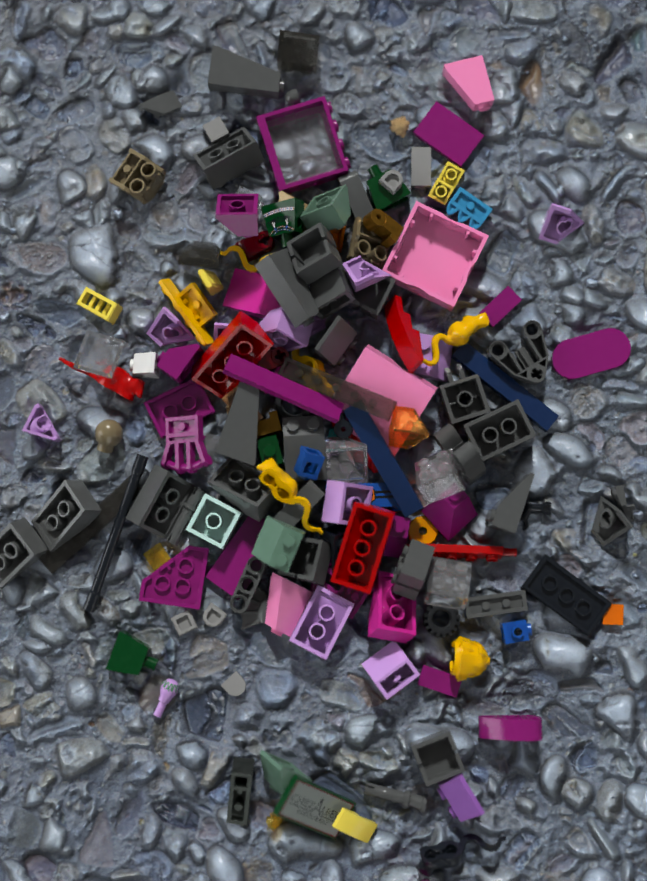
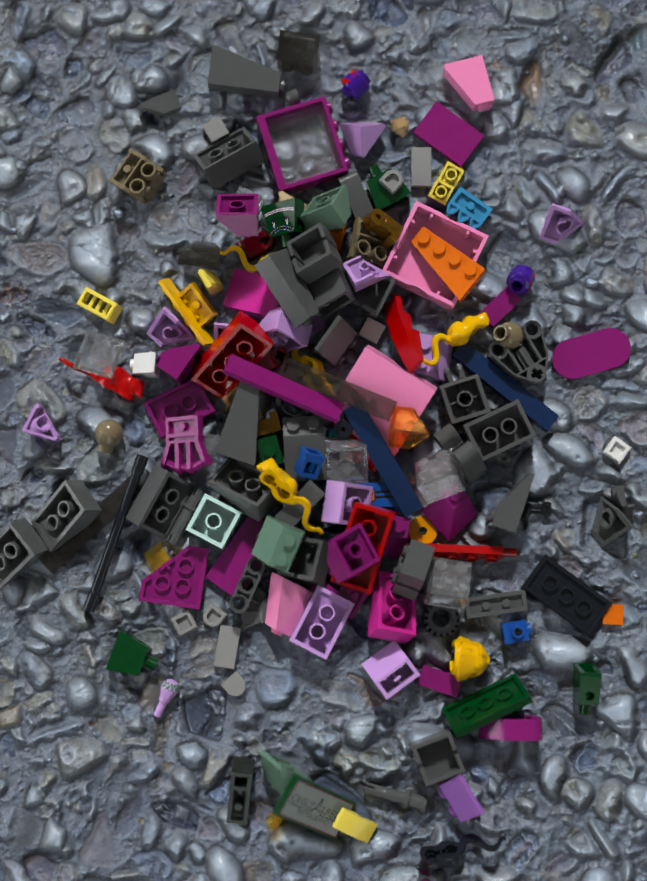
(221, 418): none -> black piece
(227, 646): none -> light grey tile
(350, 553): none -> magenta slope
(355, 84): none -> dark purple head
(361, 136): none -> lavender slope
(372, 330): none -> white tile
(450, 264): none -> orange wing
(486, 705): none -> dark green plate
(509, 335): none -> dark tan piece
(520, 279): none -> dark purple head
(586, 686): none -> dark green torso
(616, 450): none -> white tile

